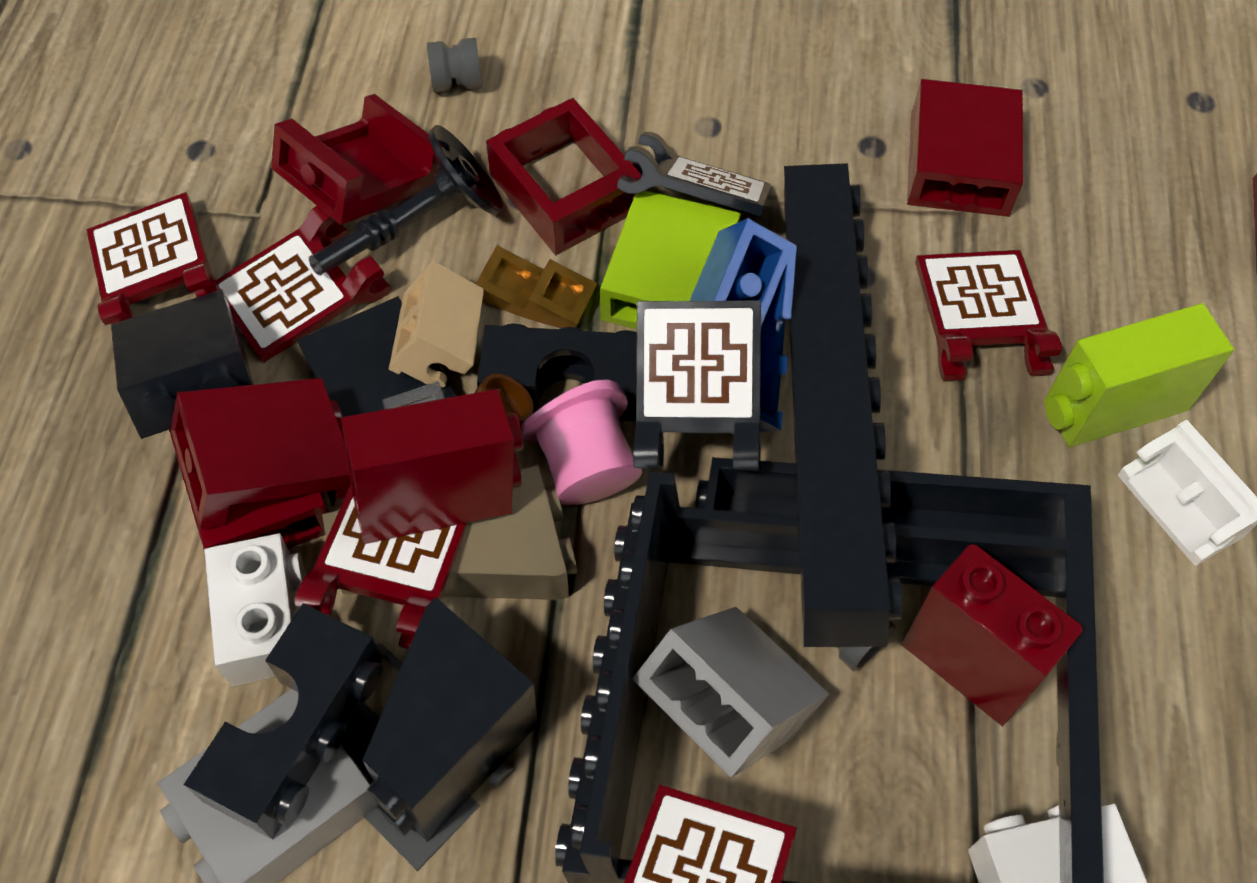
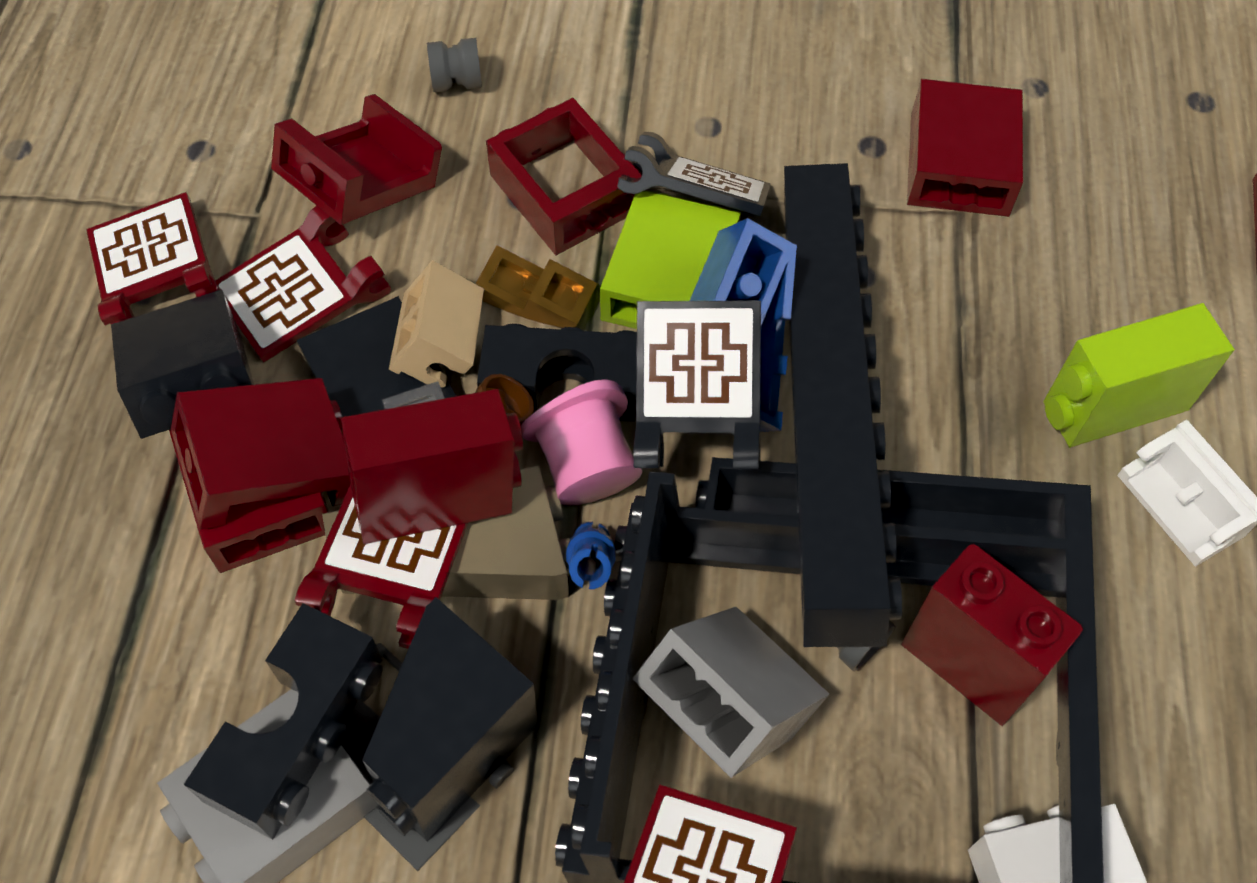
(250, 603): white brick -> none
(456, 178): black dish -> none
(597, 567): none -> blue pin
(984, 302): flag -> none

